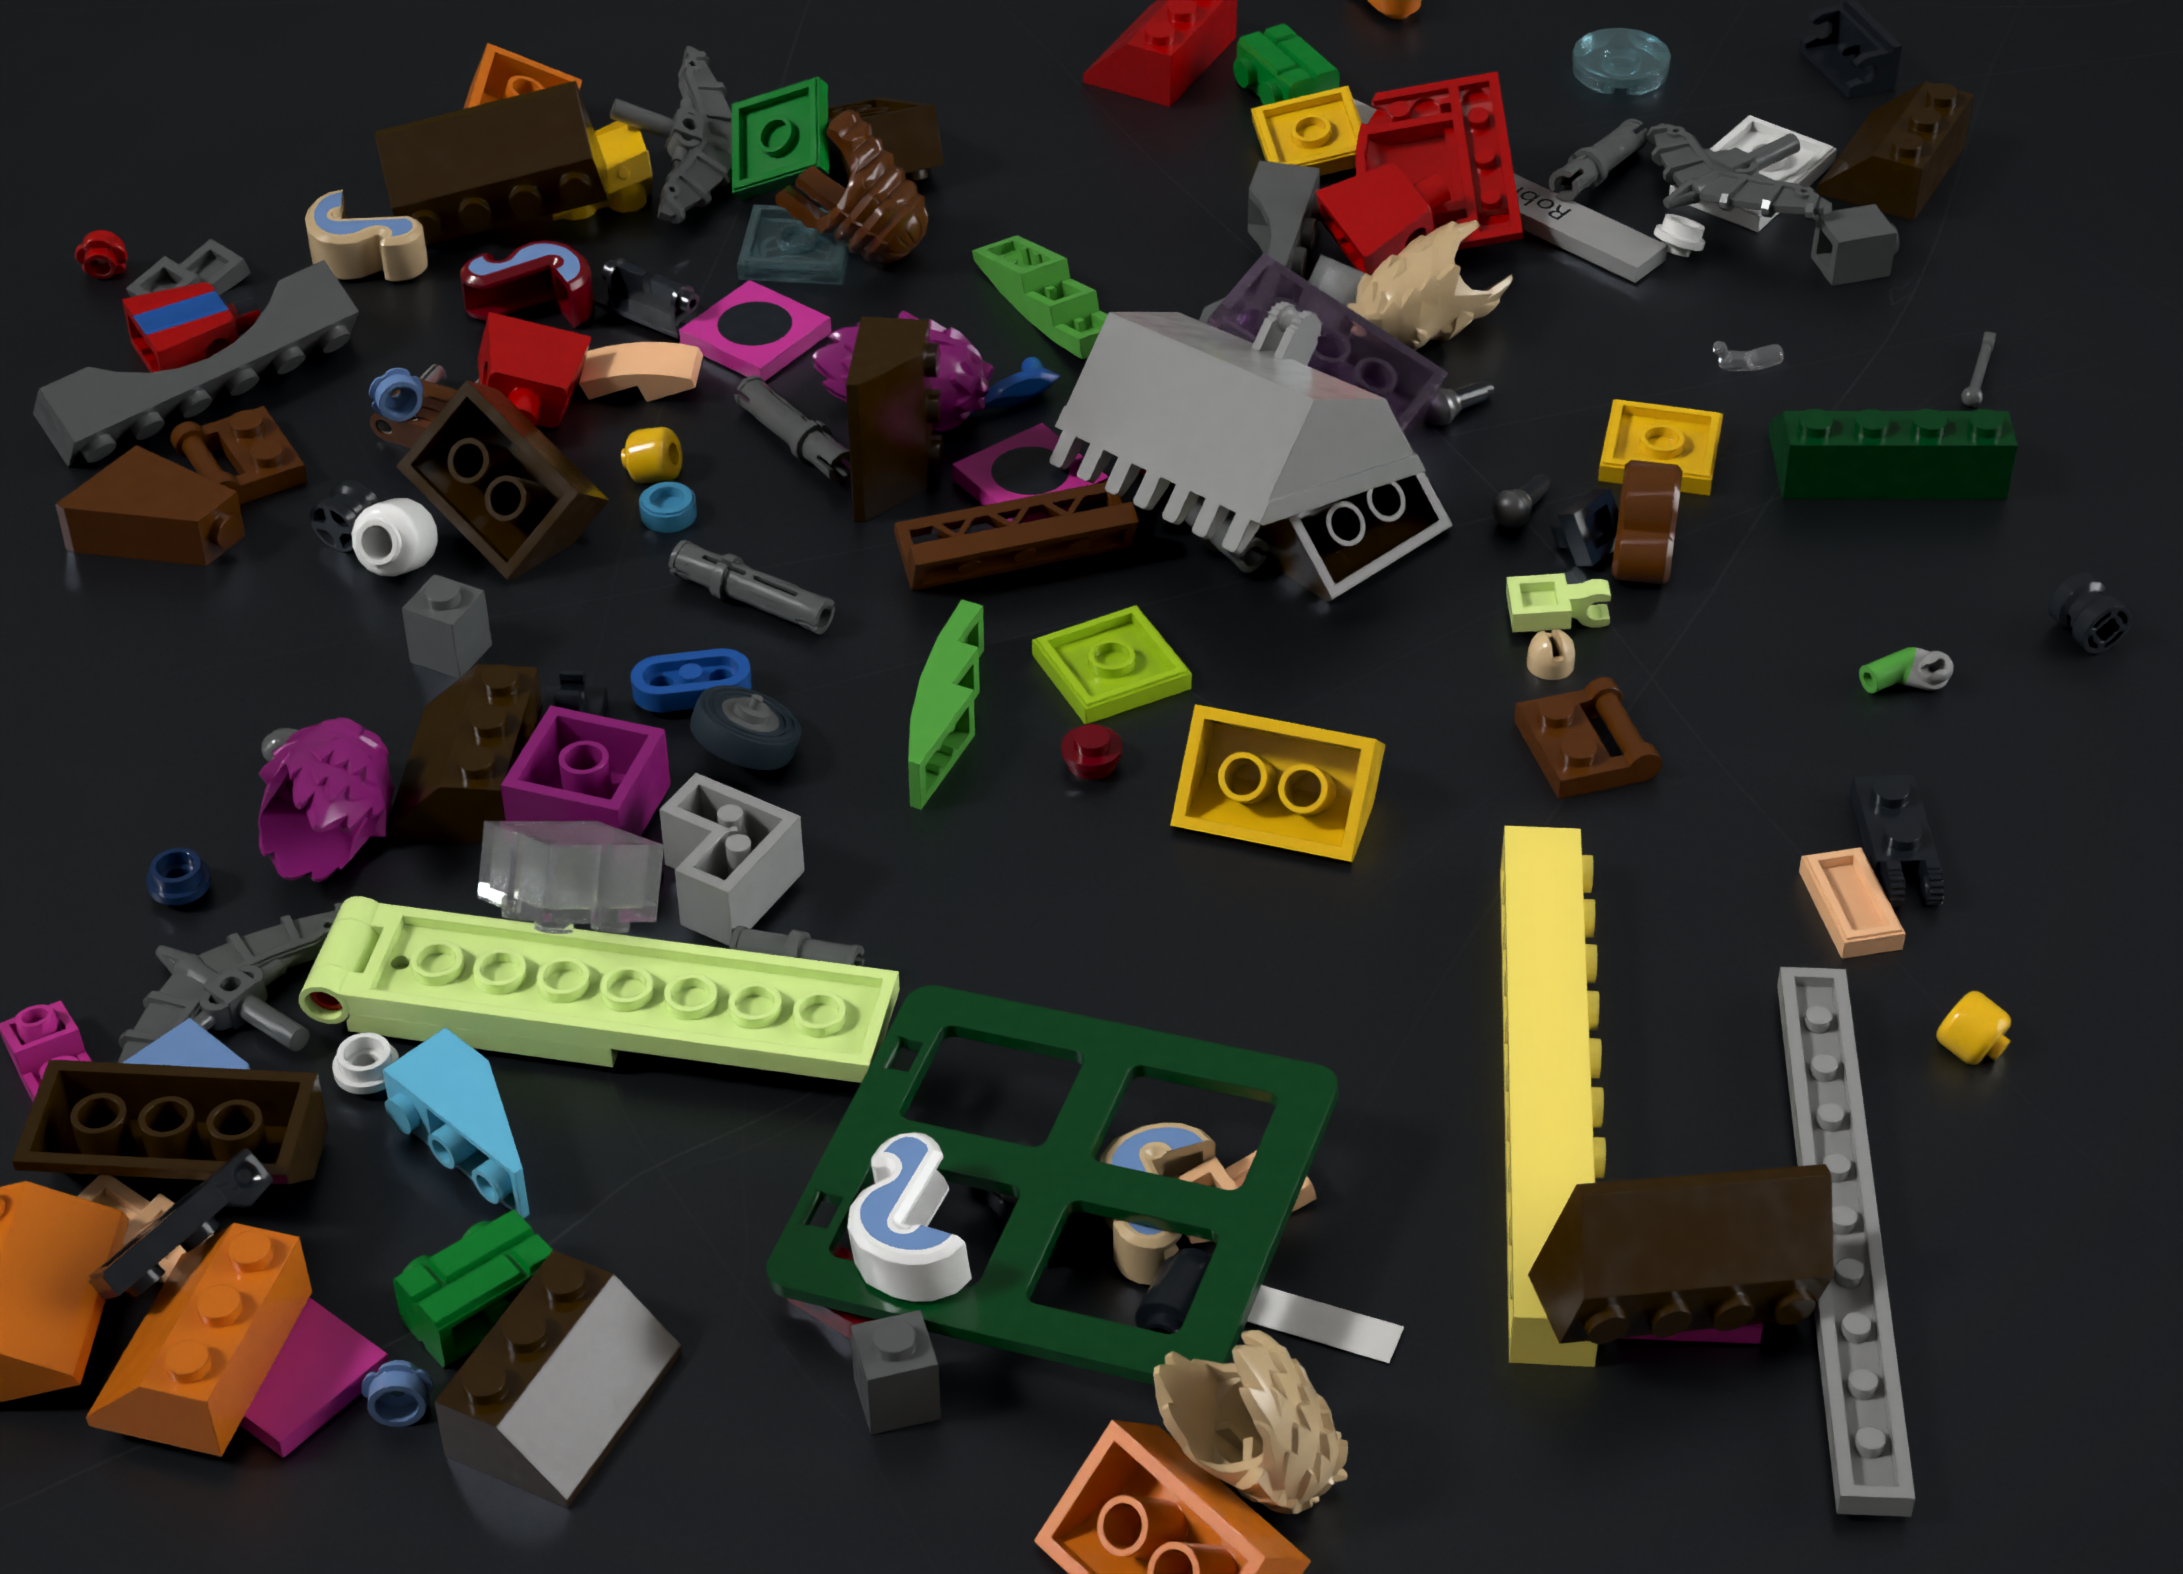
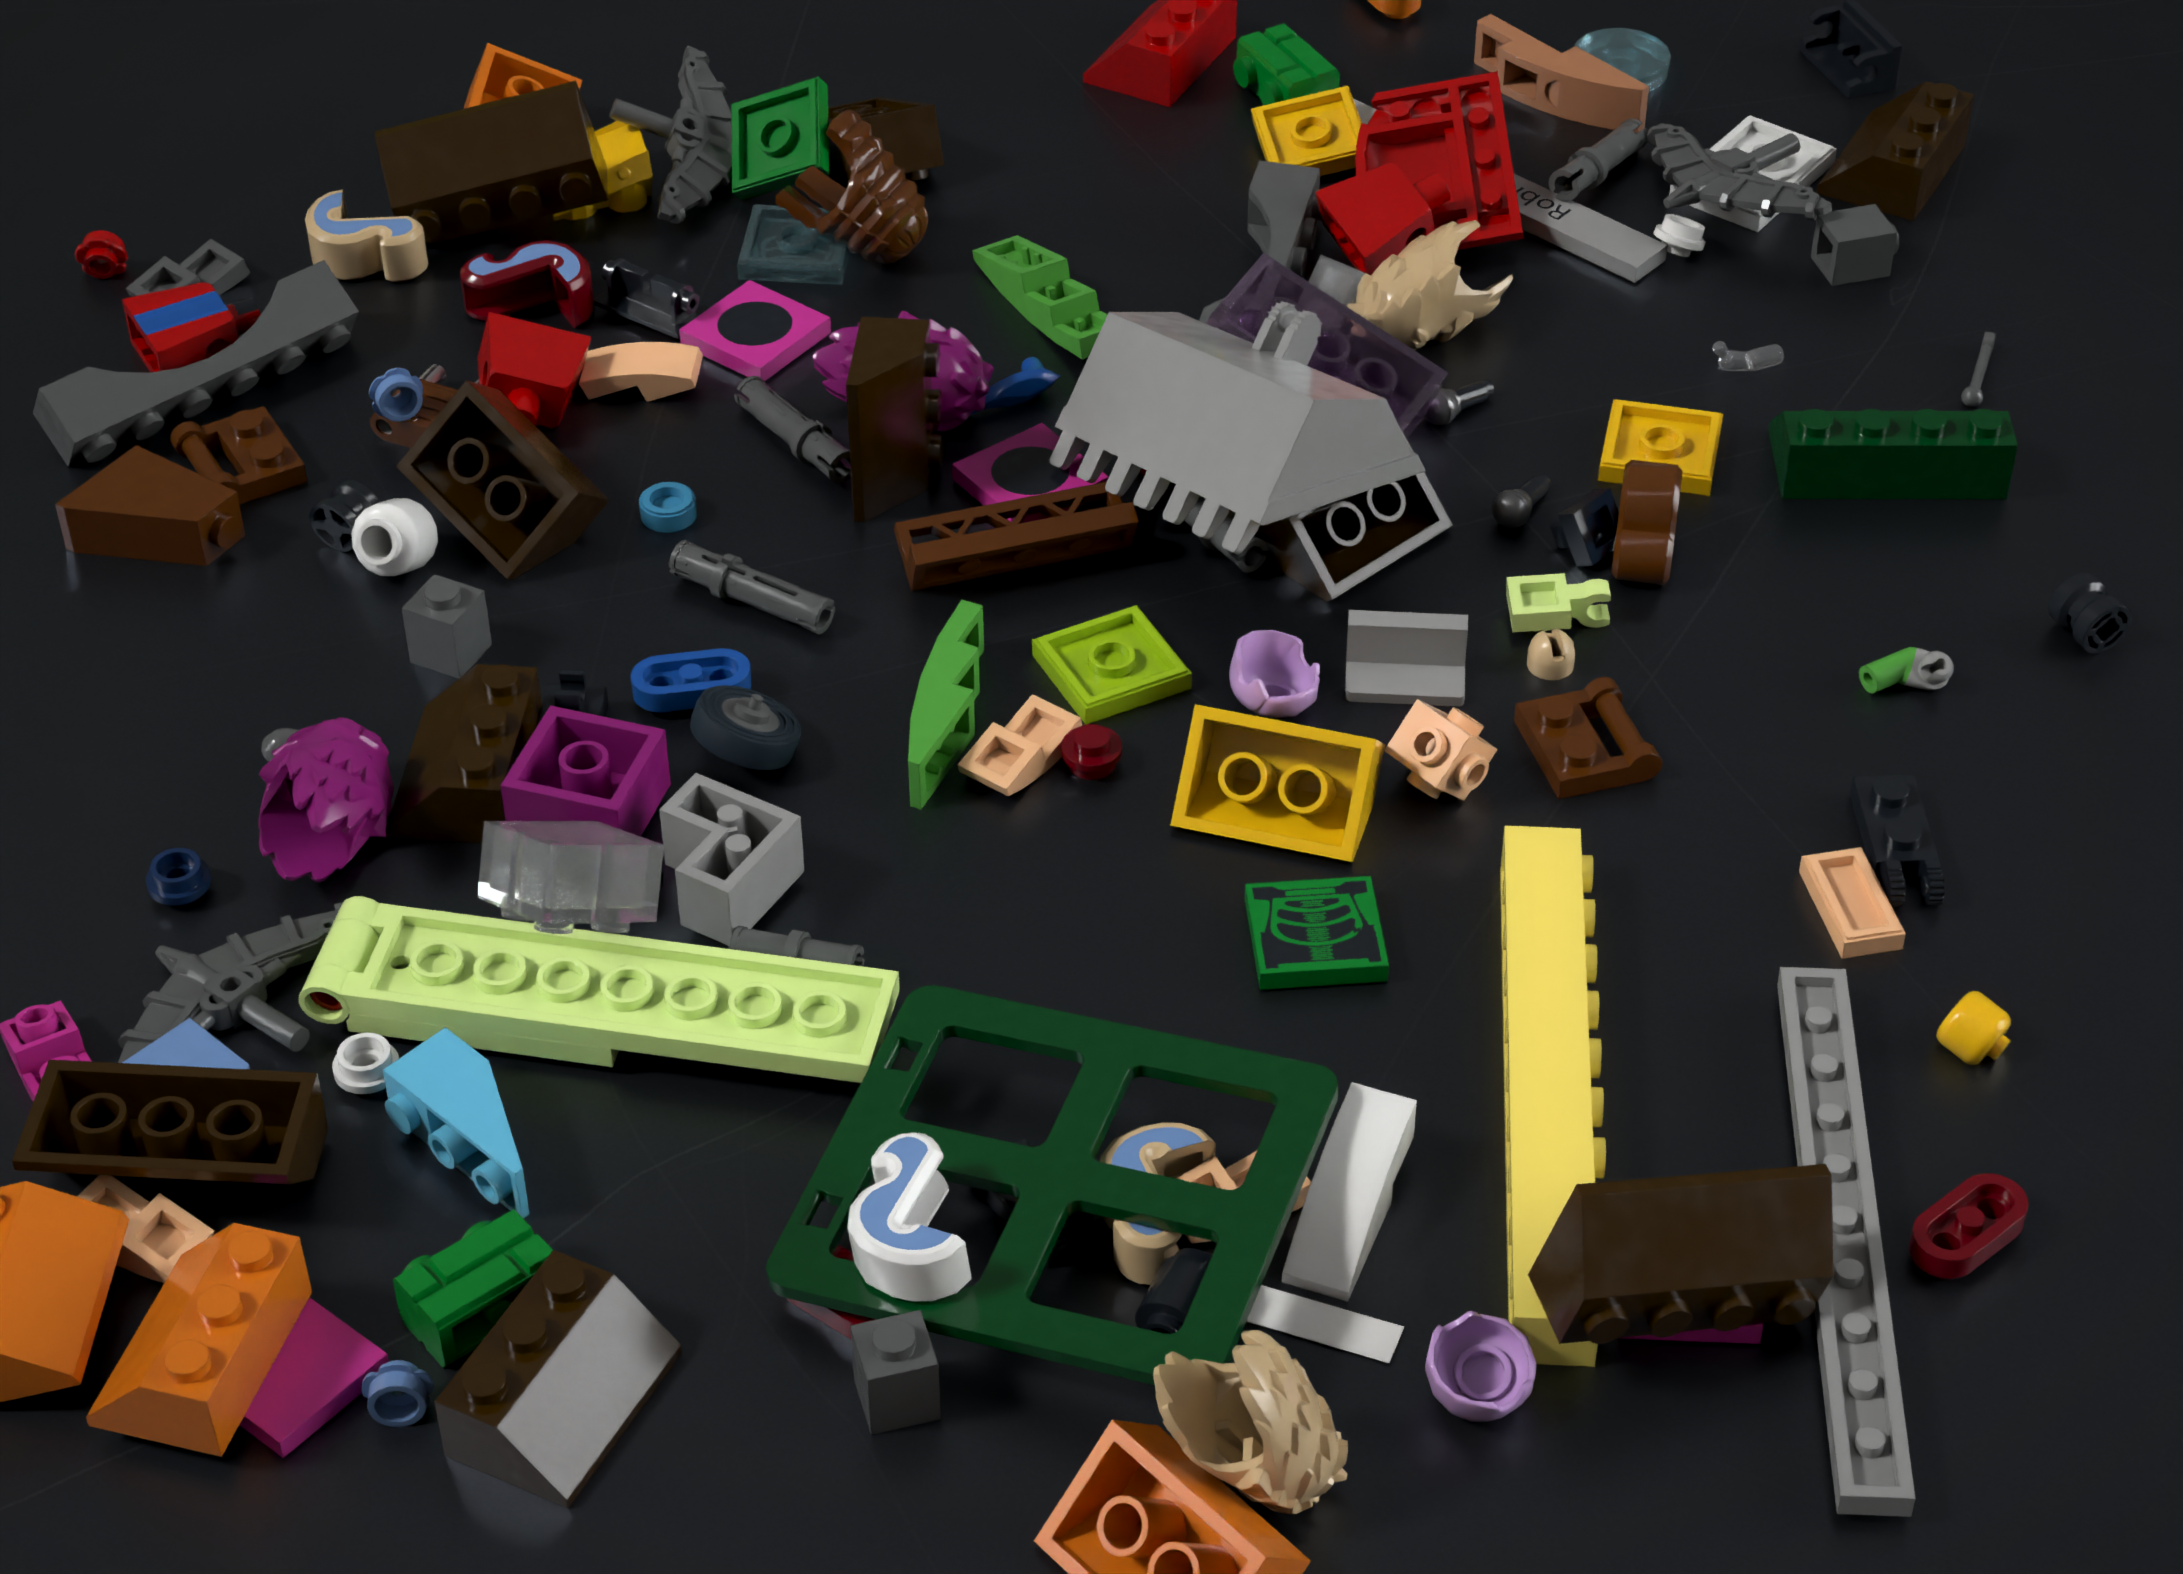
(183, 1224): black hinge -> none
(652, 455): yellow piece -> none
(1022, 750): none -> light nougat slope
(1272, 674): none -> lavender hair
(1316, 932): none -> green tile
(1350, 1191): none -> white slope
(1406, 657): none -> light grey panel
(1441, 750): none -> light nougat brick
(1480, 1367): none -> lavender hair
(1558, 83): none -> nougat slope
(1956, 1235): none -> dark red plate

